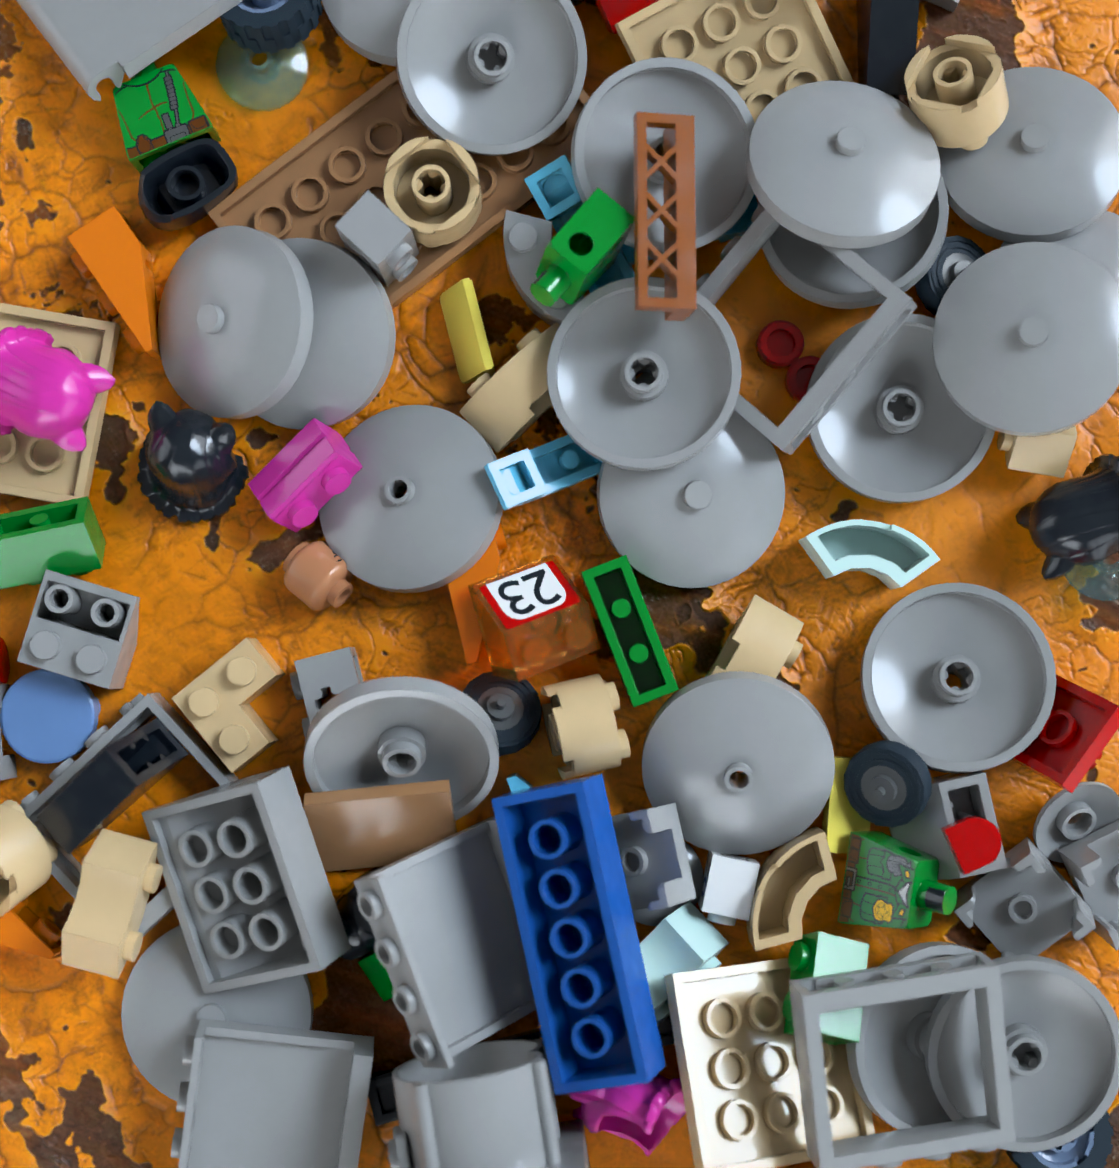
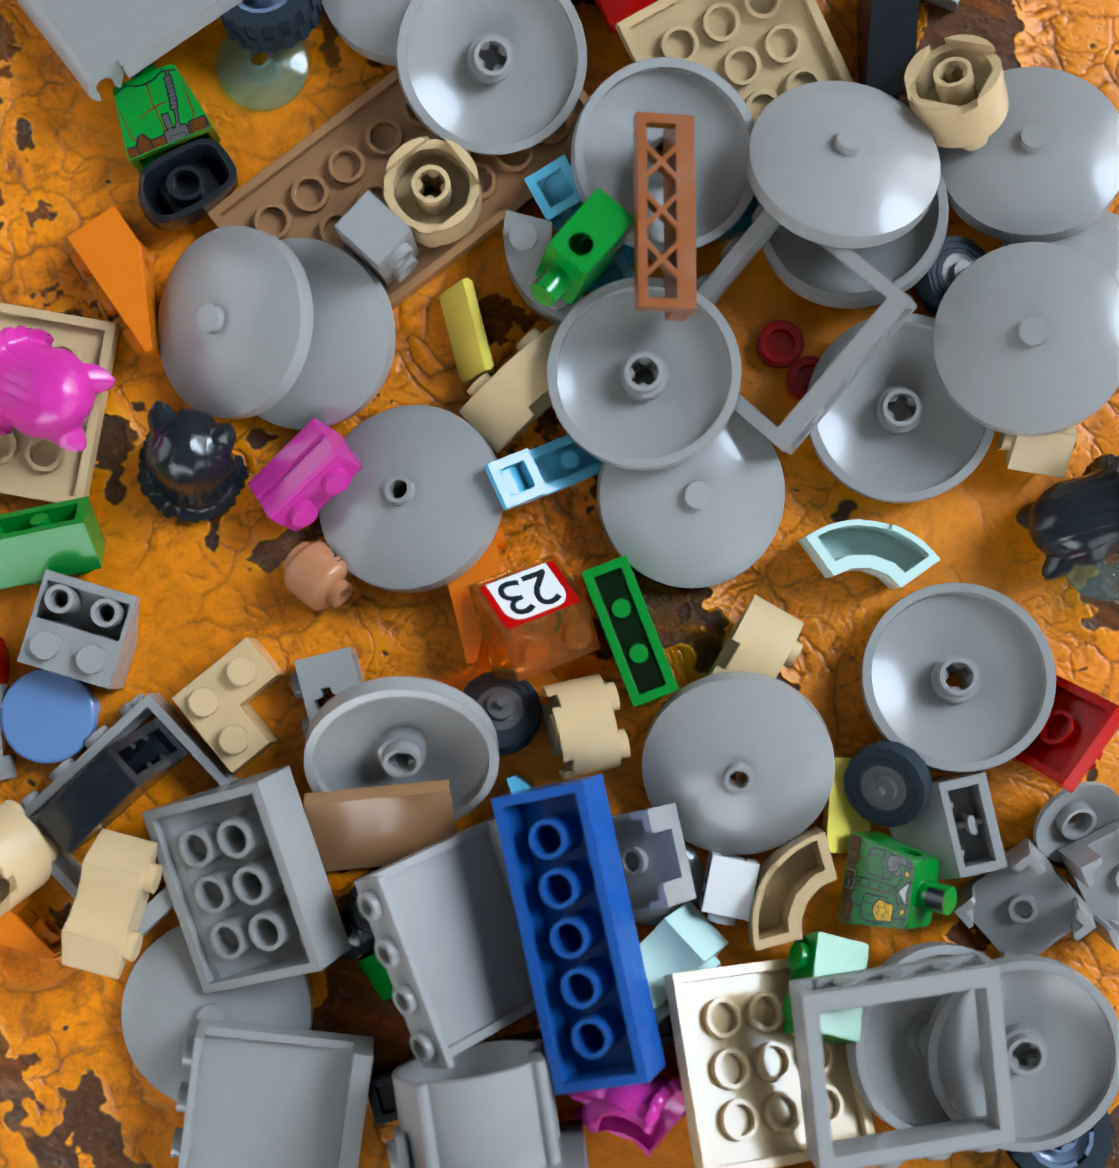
(973, 842): red tile -> none

